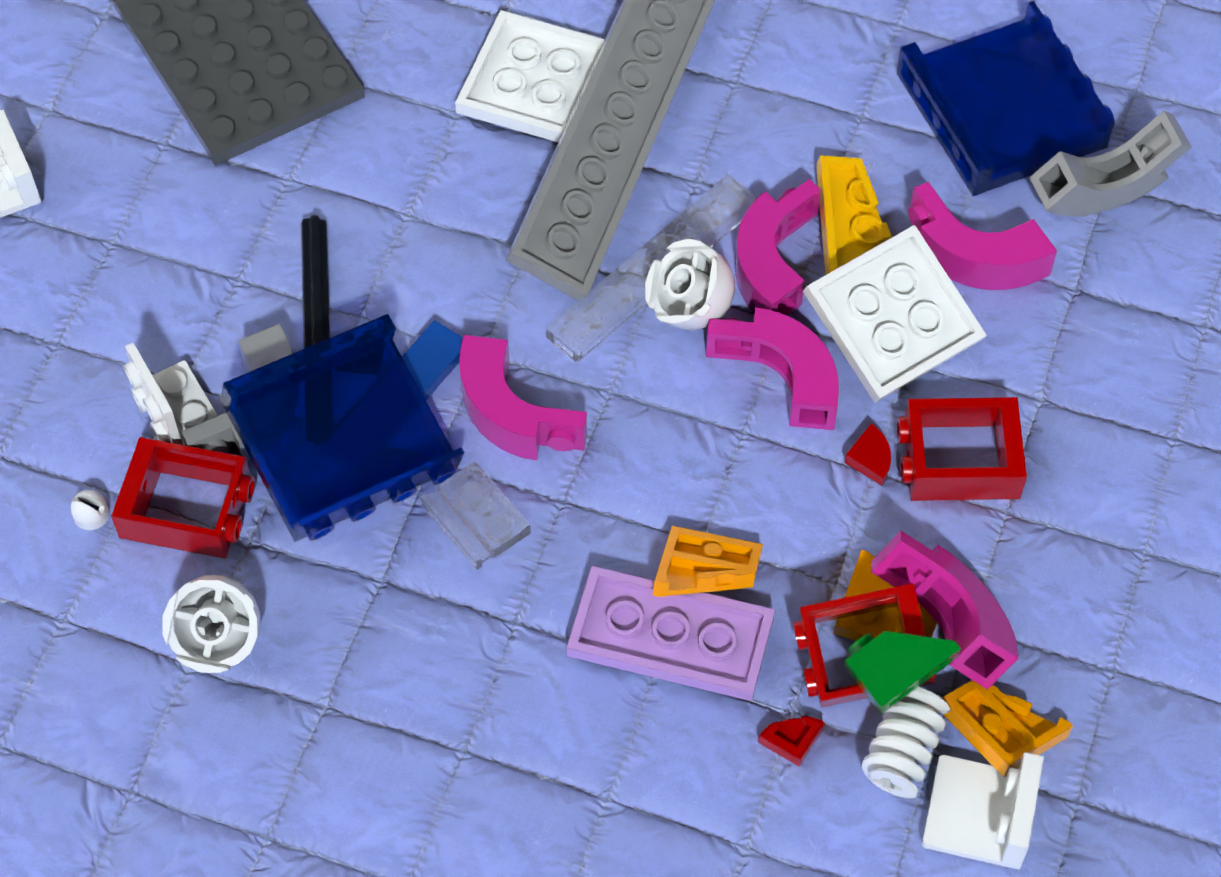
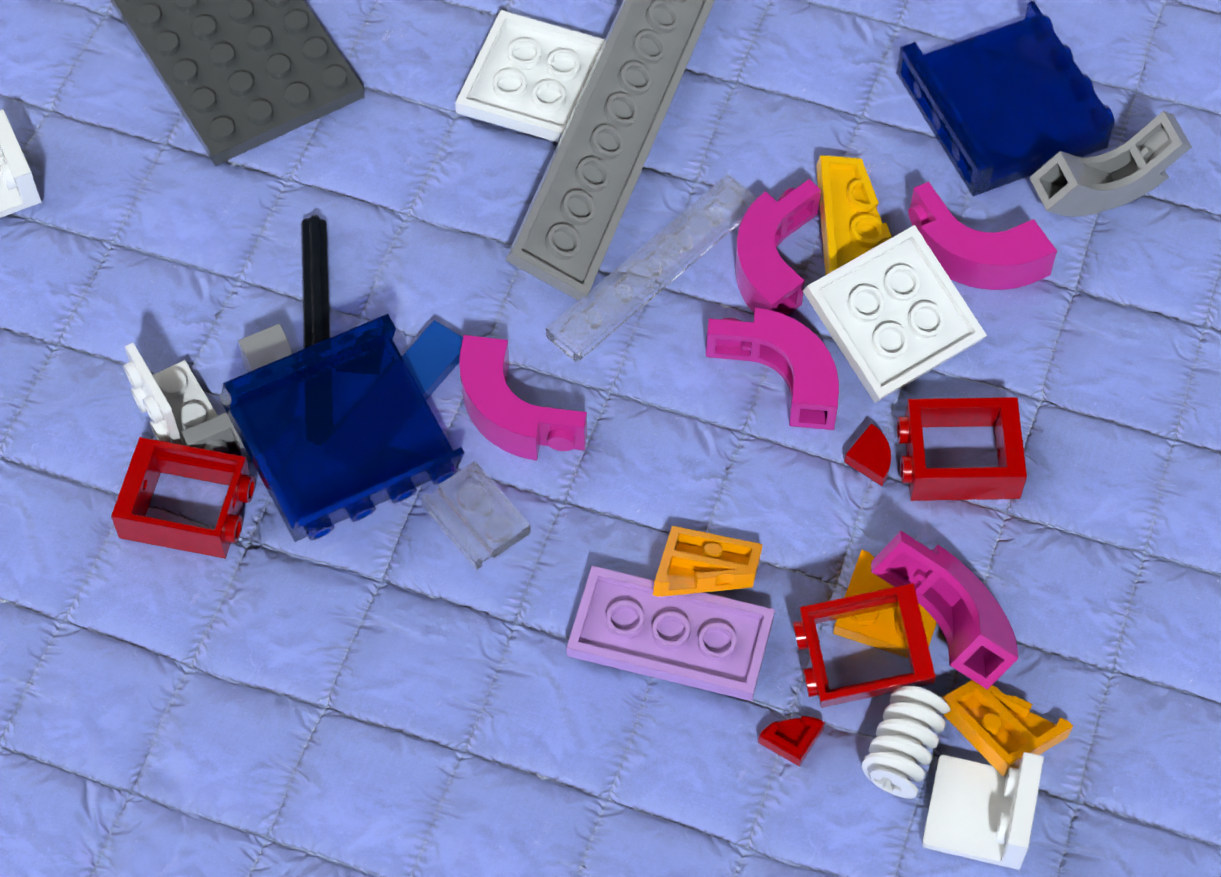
(86, 516): white hinge -> none
(211, 623): white cylinder -> none
(690, 285): white cylinder -> none
(897, 664): green slope -> none

